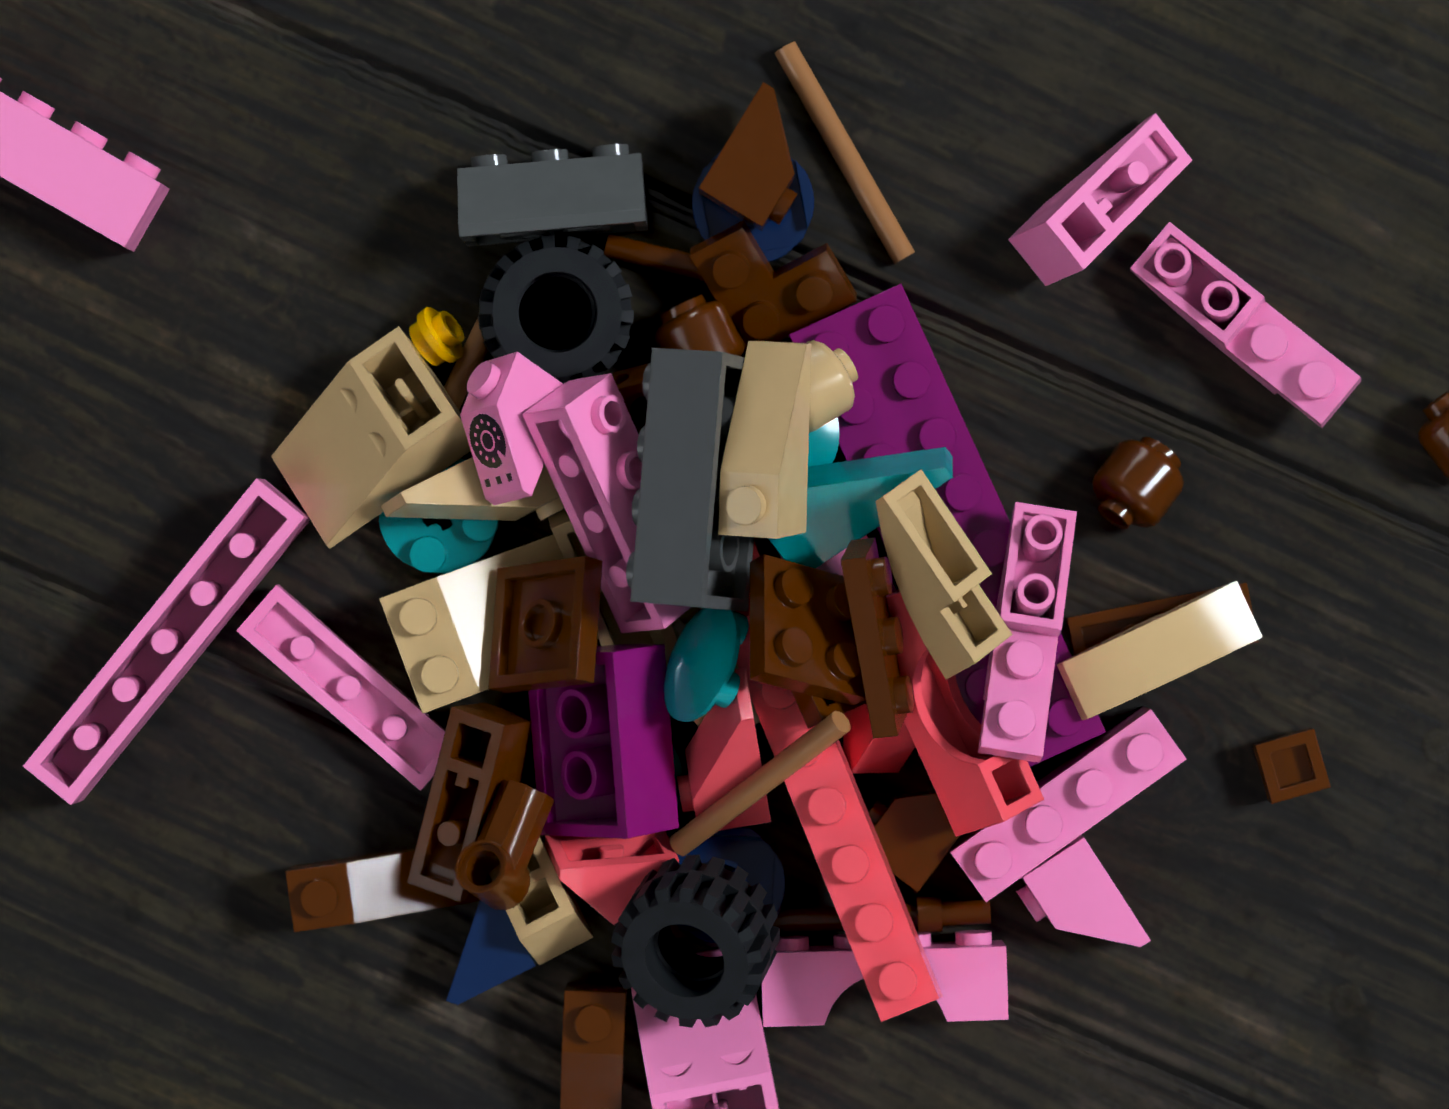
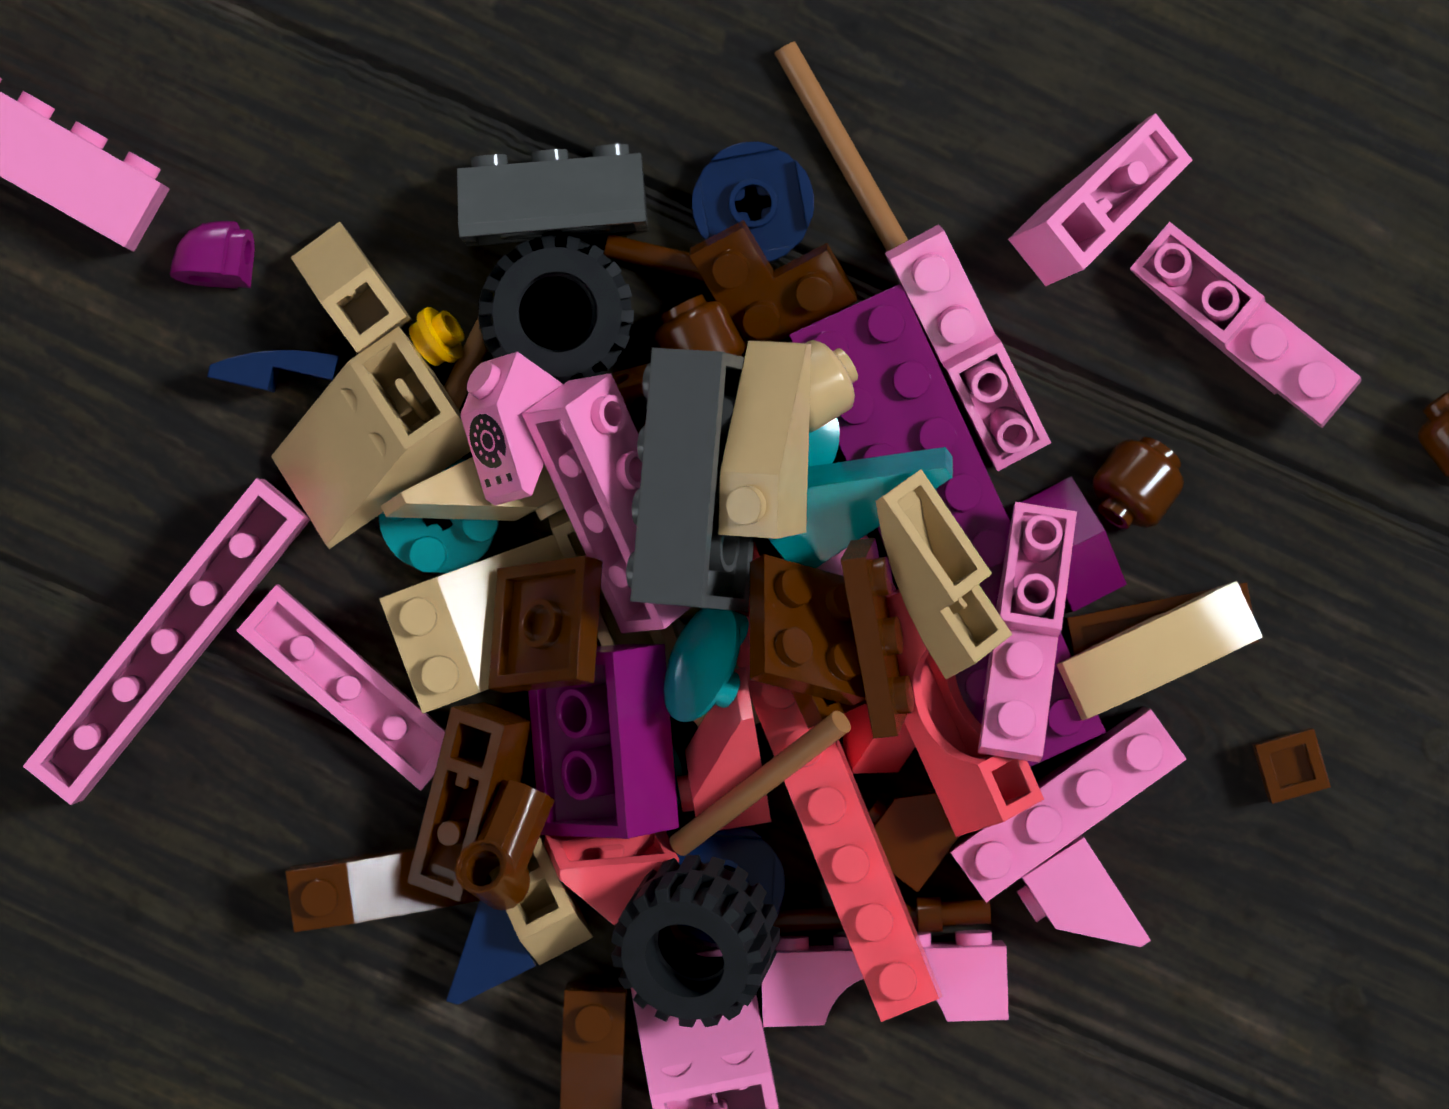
(215, 256): none -> magenta piece
(262, 369): none -> dark blue slope
(350, 288): none -> tan slope
(754, 166): reddish brown slope -> none
(968, 348): none -> bright pink slope
(1093, 562): none -> magenta slope

